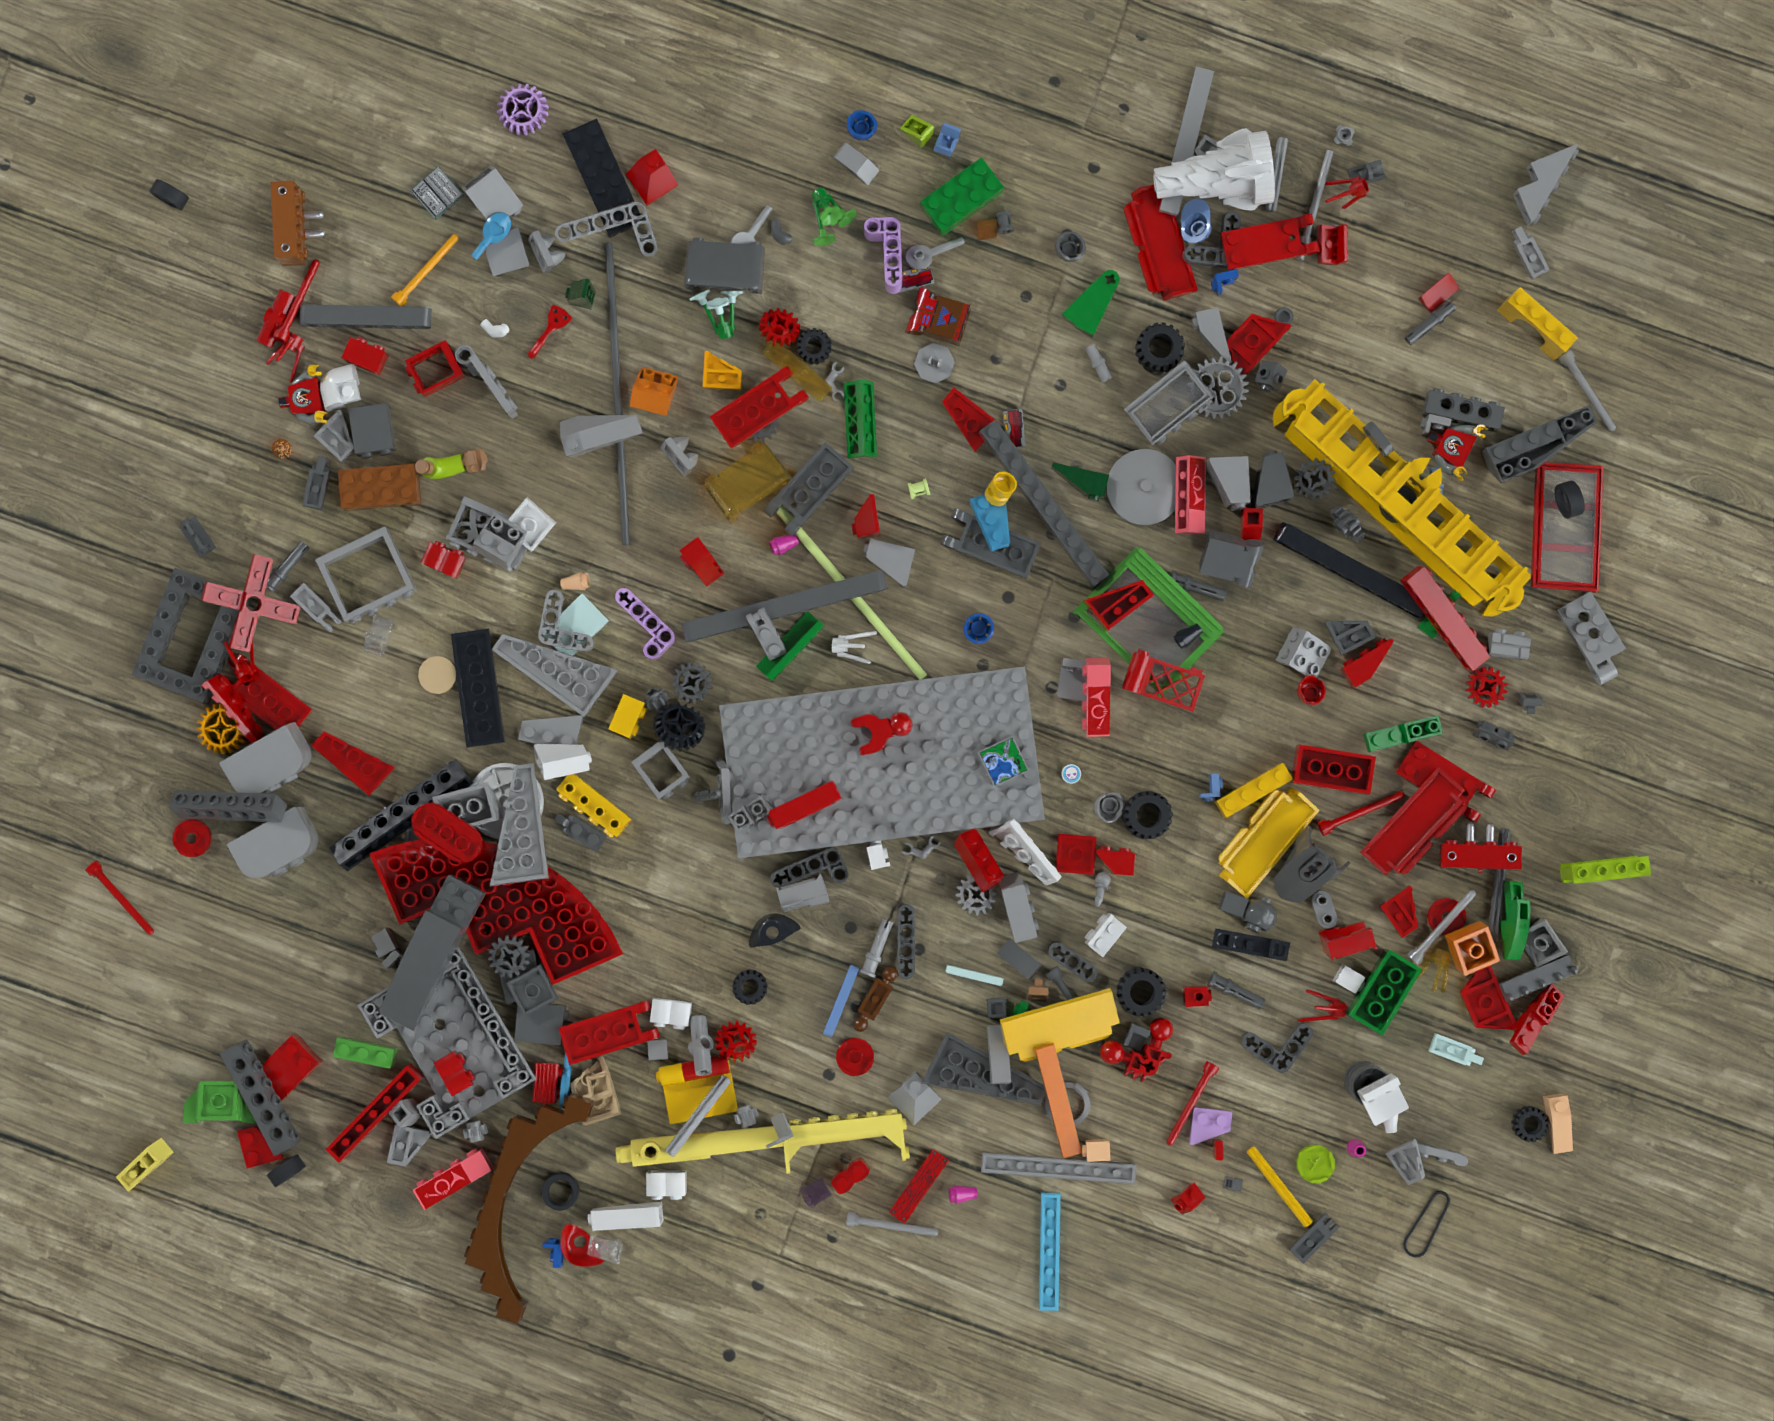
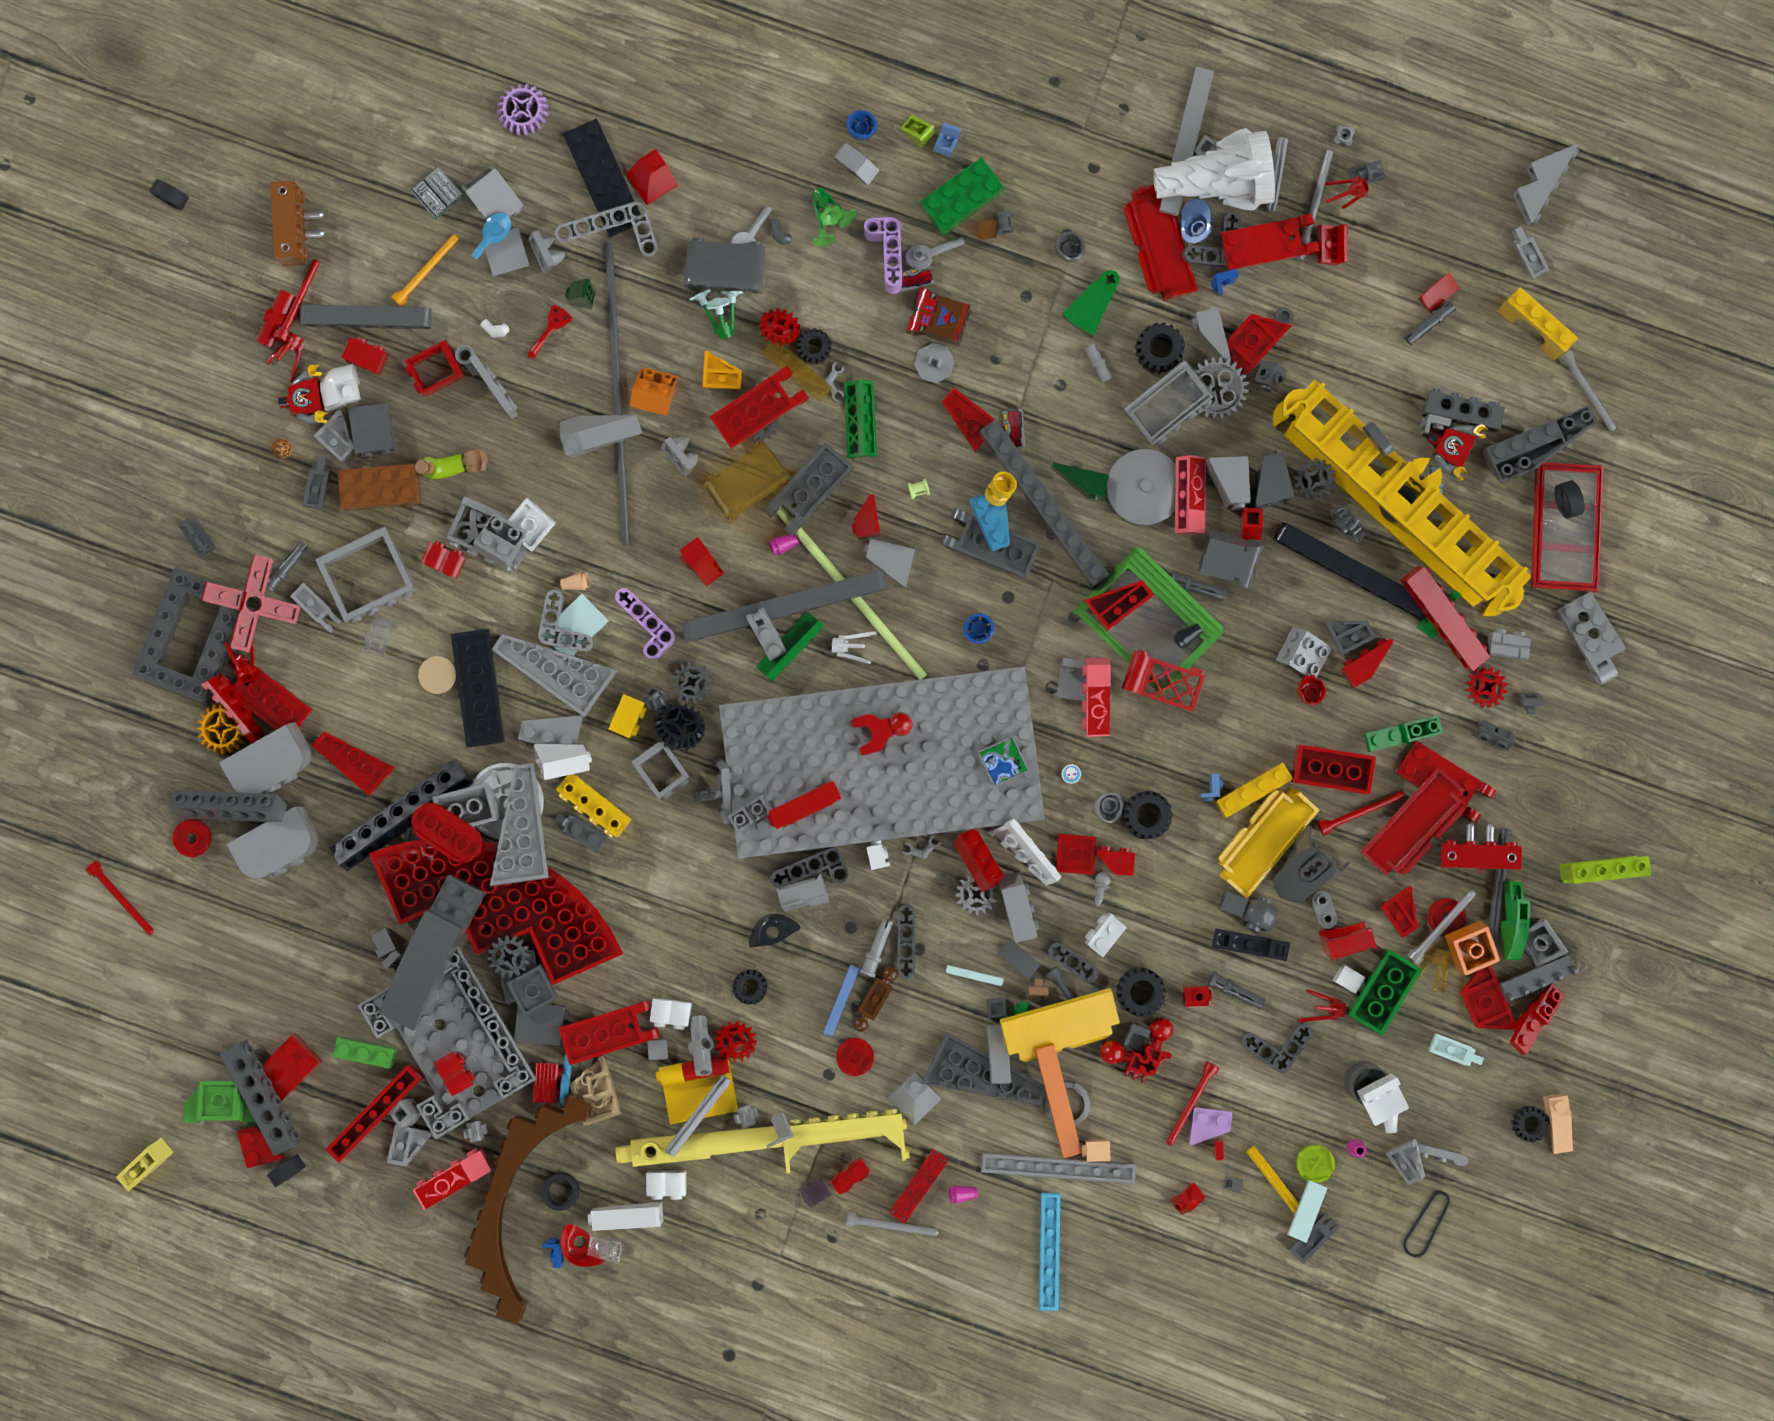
(1307, 1211): none -> light aqua tile

